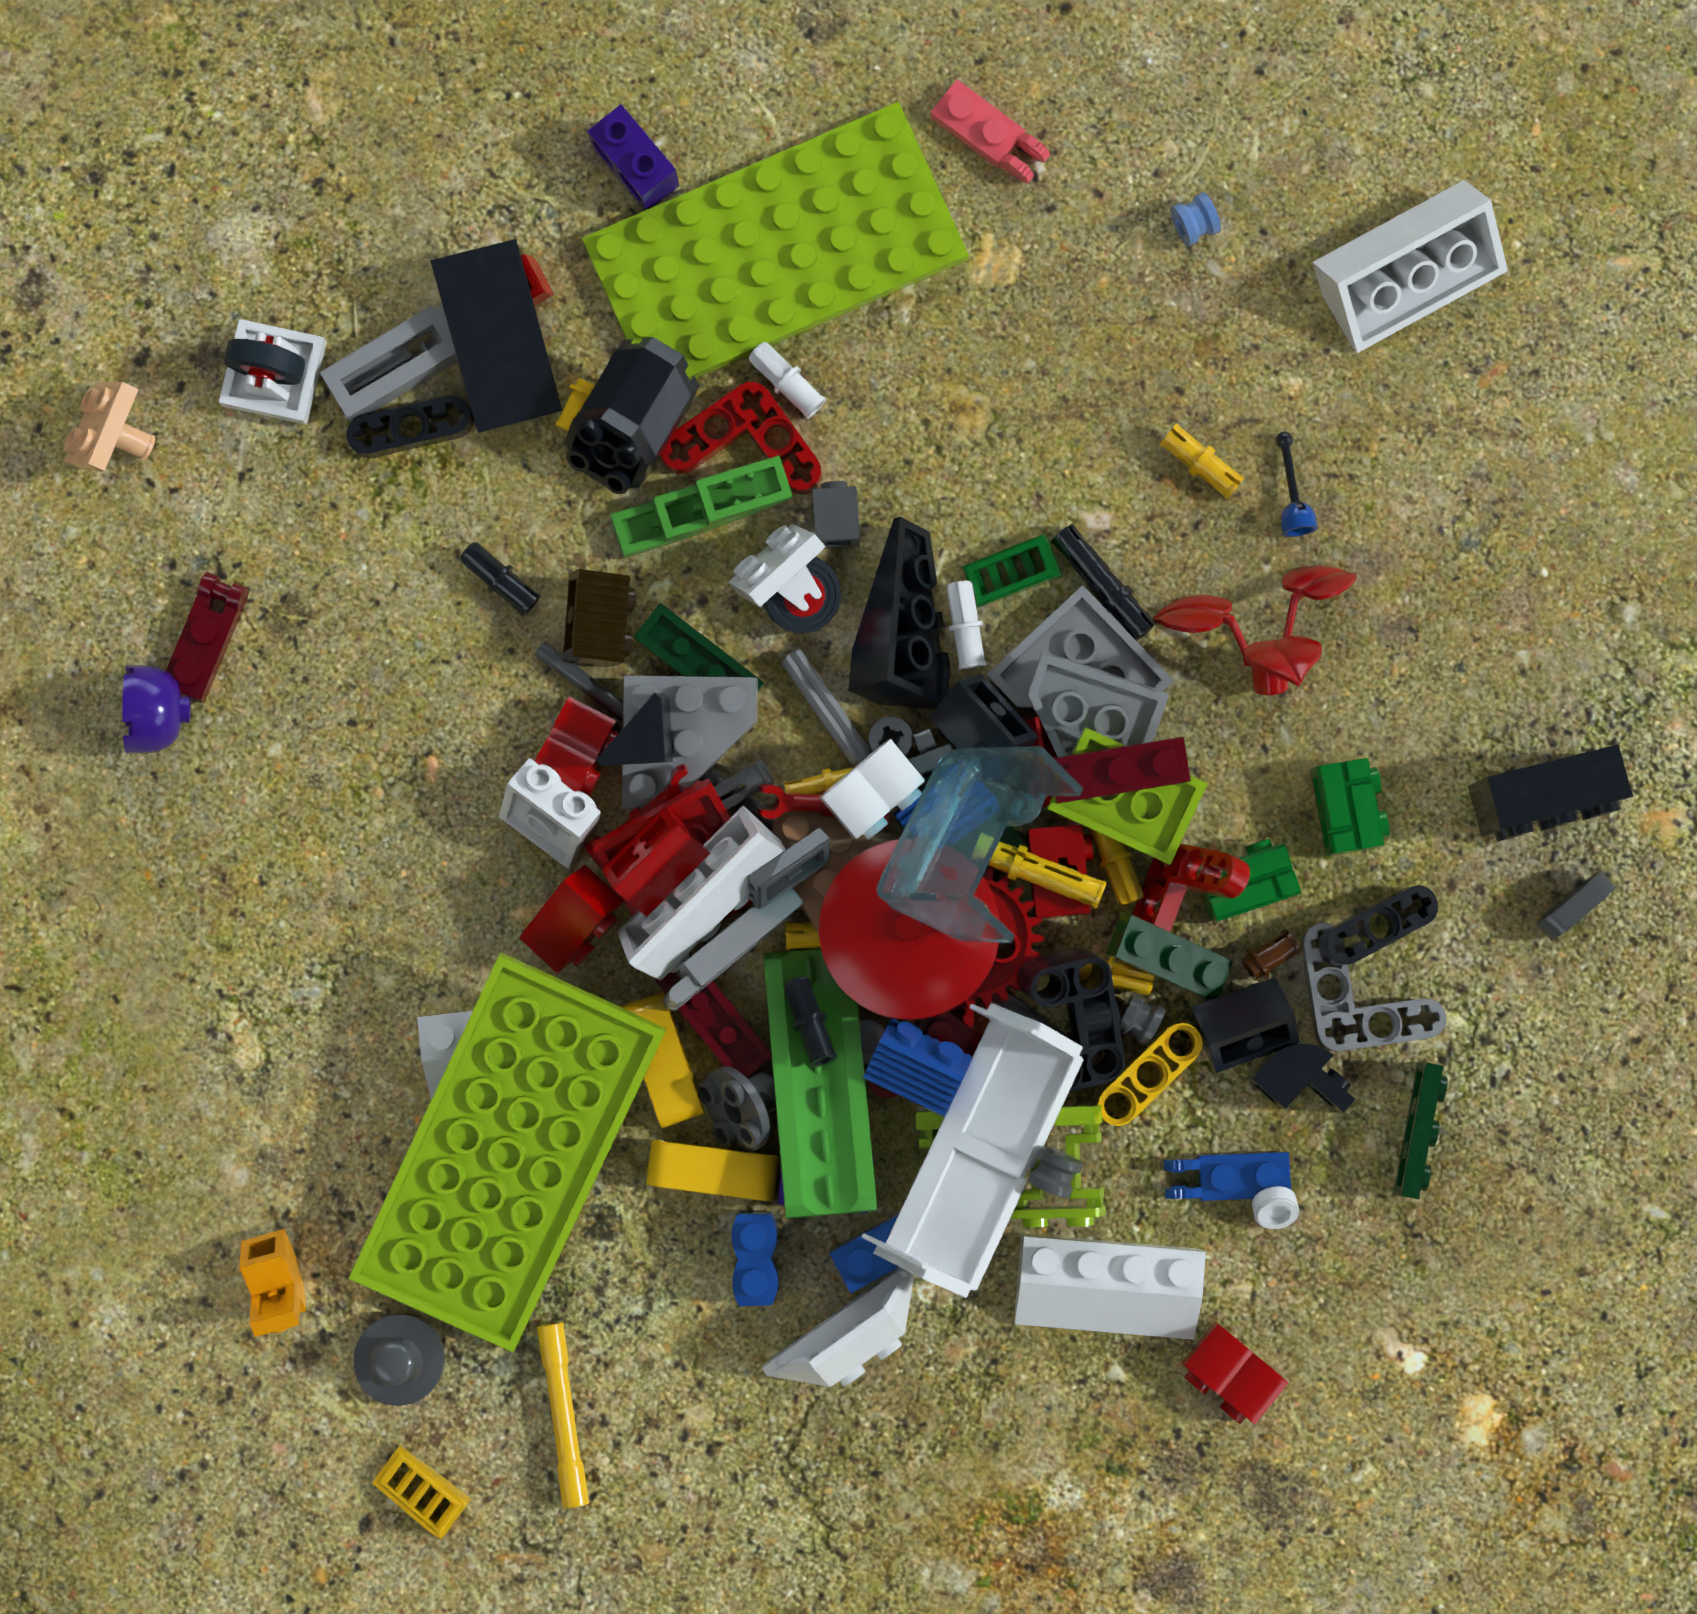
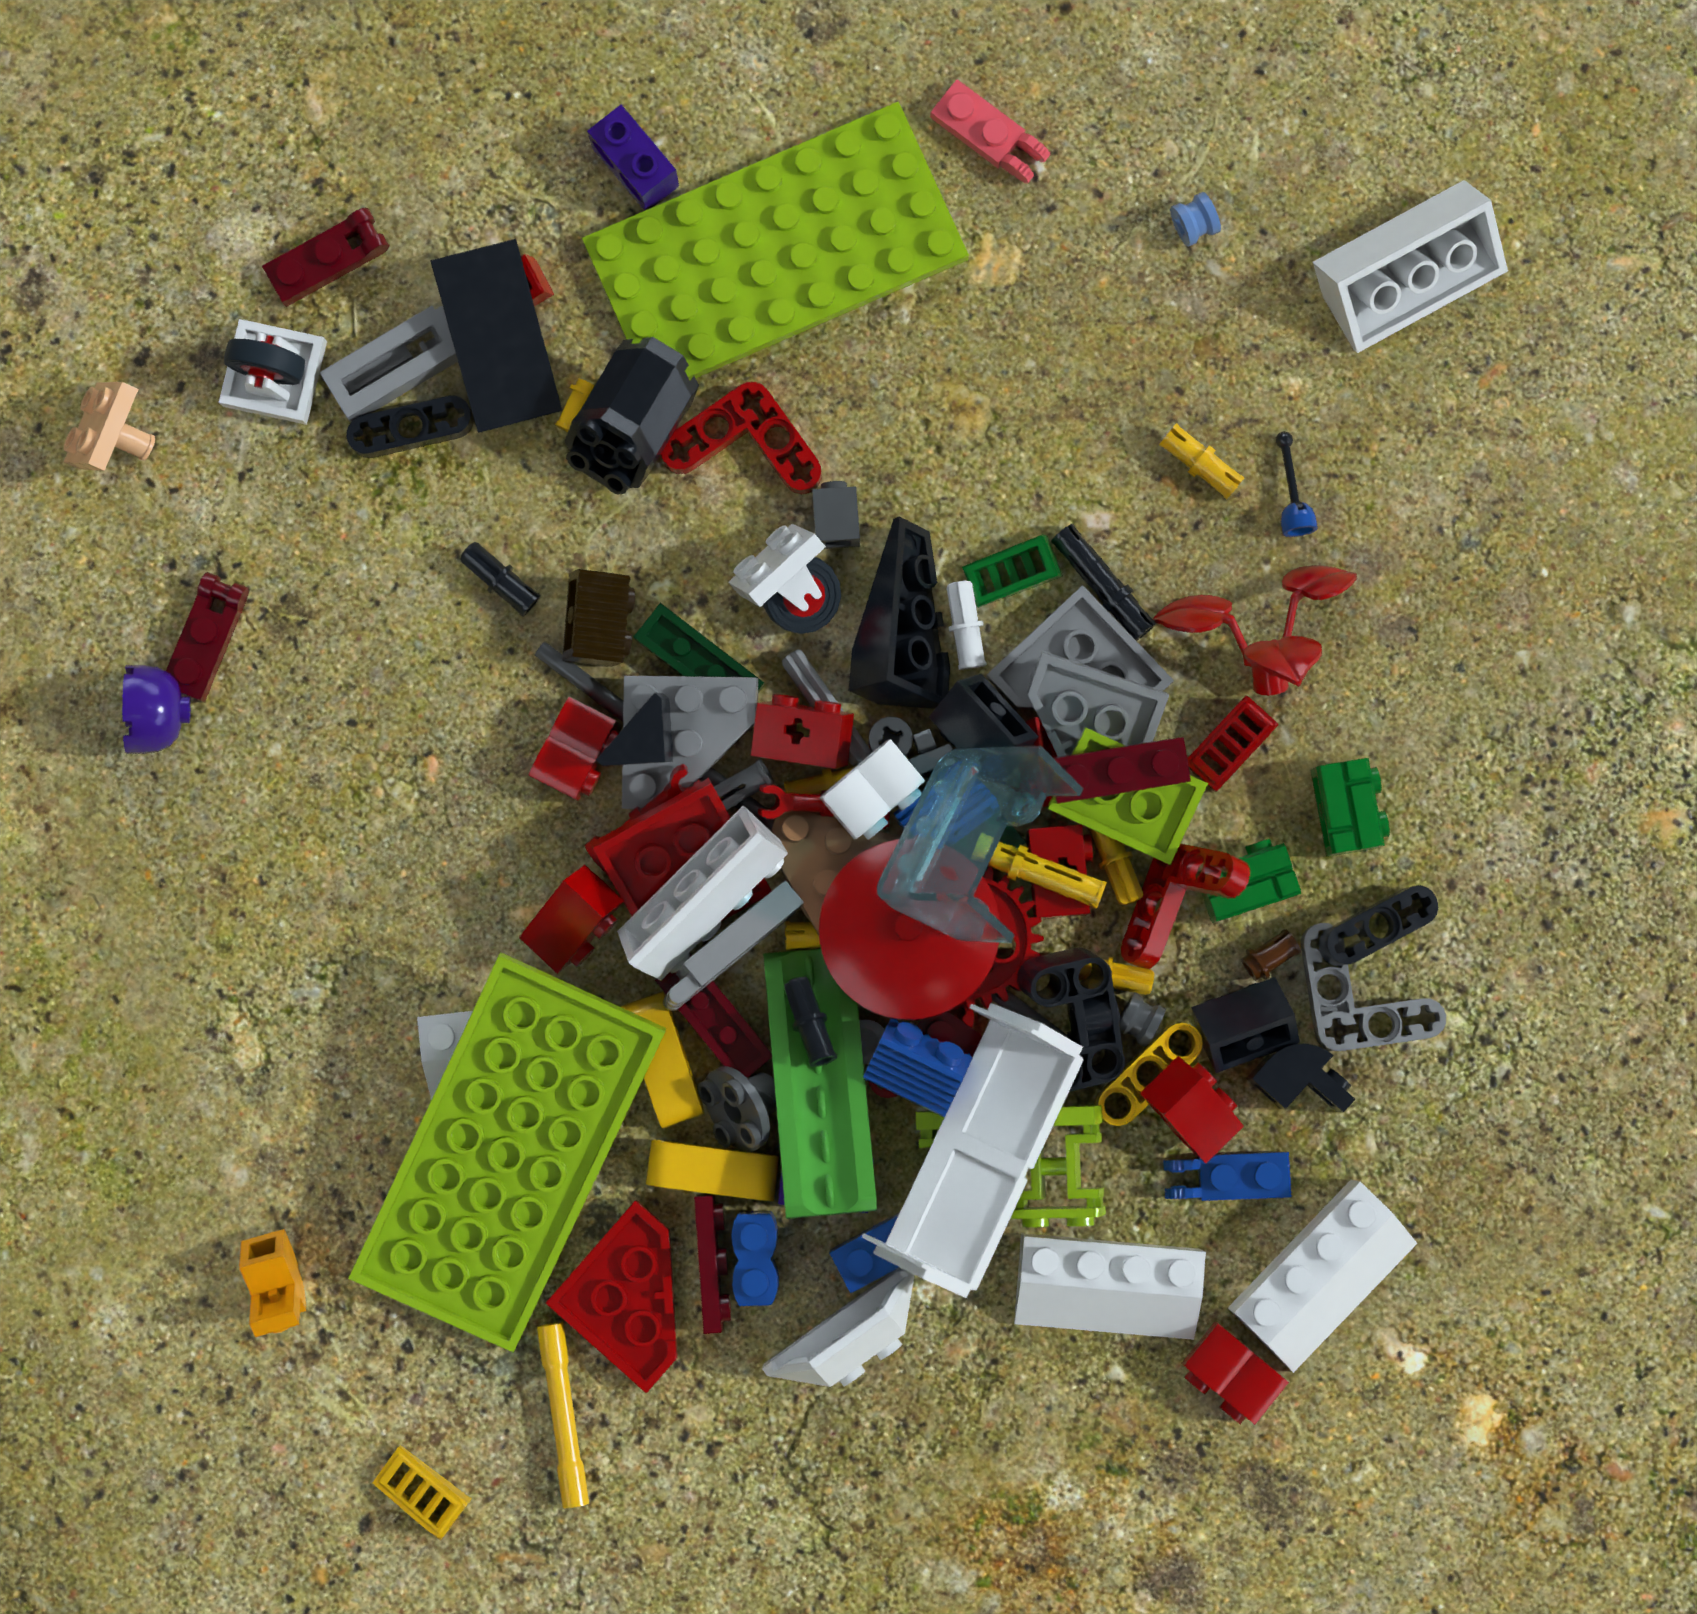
(325, 257): none -> dark red plate
(399, 1359): dark grey plate -> none
(549, 812): white plate -> none
(626, 1297): none -> red plate
(655, 862): red hinge -> none
(701, 507): bright green slope -> none
(712, 1263): none -> dark red plate
(777, 735): none -> red brick
(786, 379): white axle -> none
(789, 868): dark grey tile -> none
(1055, 1172): dark grey wheel -> none
(1169, 957): dark green plate -> none
(1192, 1108): none -> red brick
(1254, 713): none -> red slope
(1275, 1207): white tile -> none
(1323, 1274): none -> white slope
(1420, 1130): dark green plate -> none
(1550, 793): black brick -> none
(1576, 905): dark grey beam -> none

